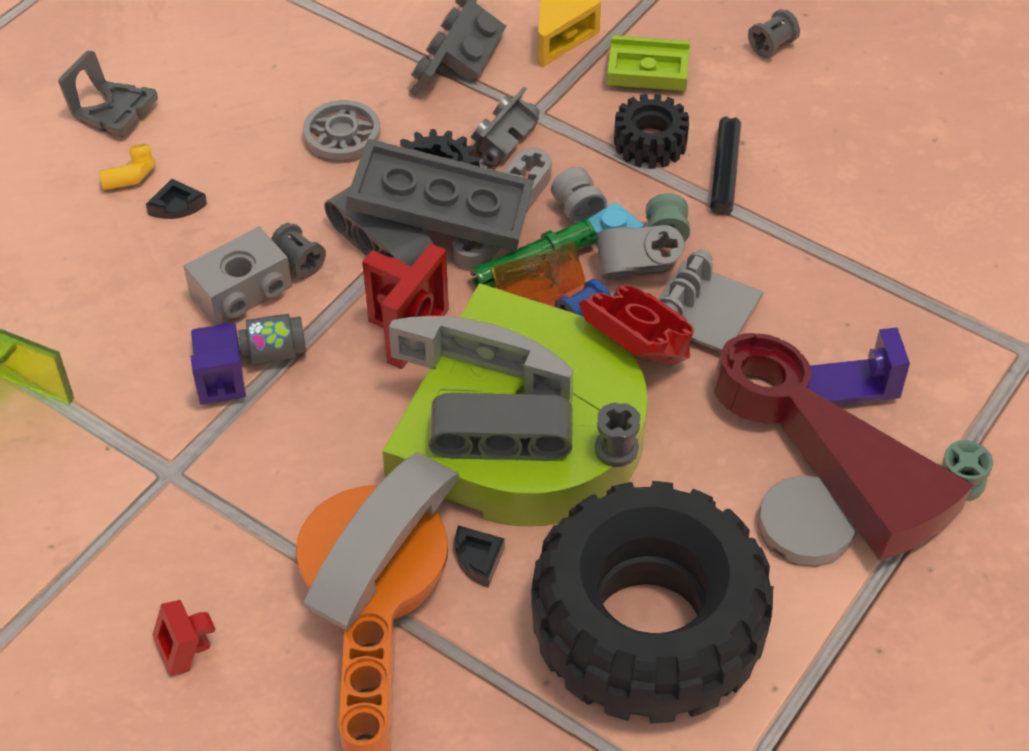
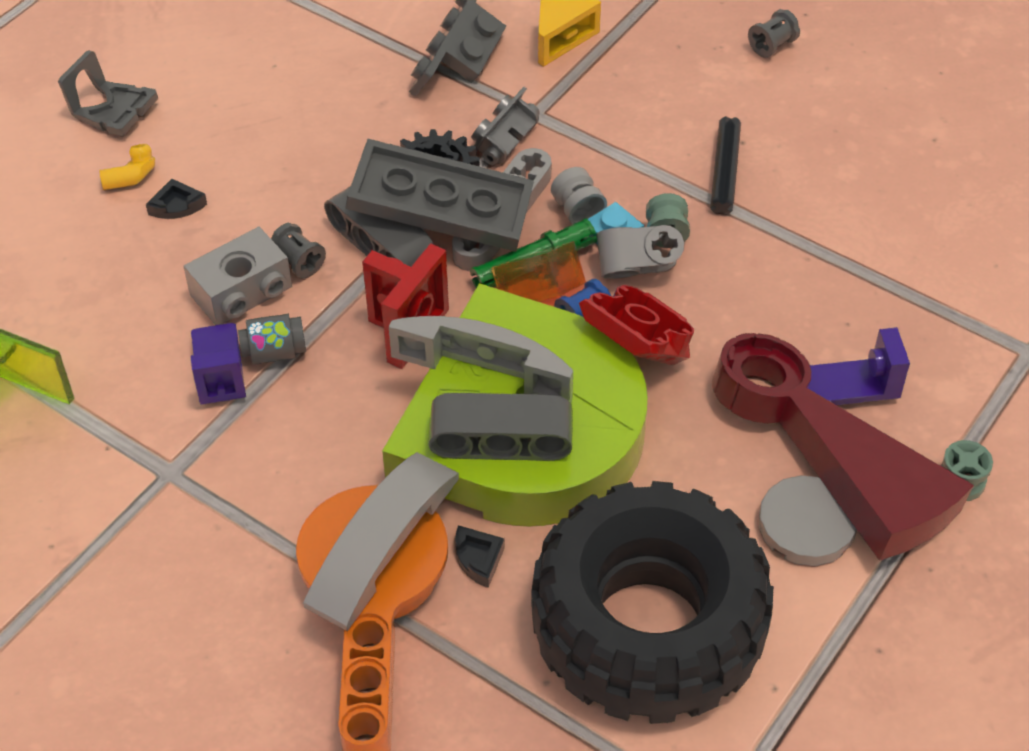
(181, 636): red tile -> none
(340, 130): light grey wheel -> none
(617, 429): dark grey bush -> none
(648, 63): lime plate -> none
(651, 146): black tyre -> none
(709, 301): light grey hinge -> none

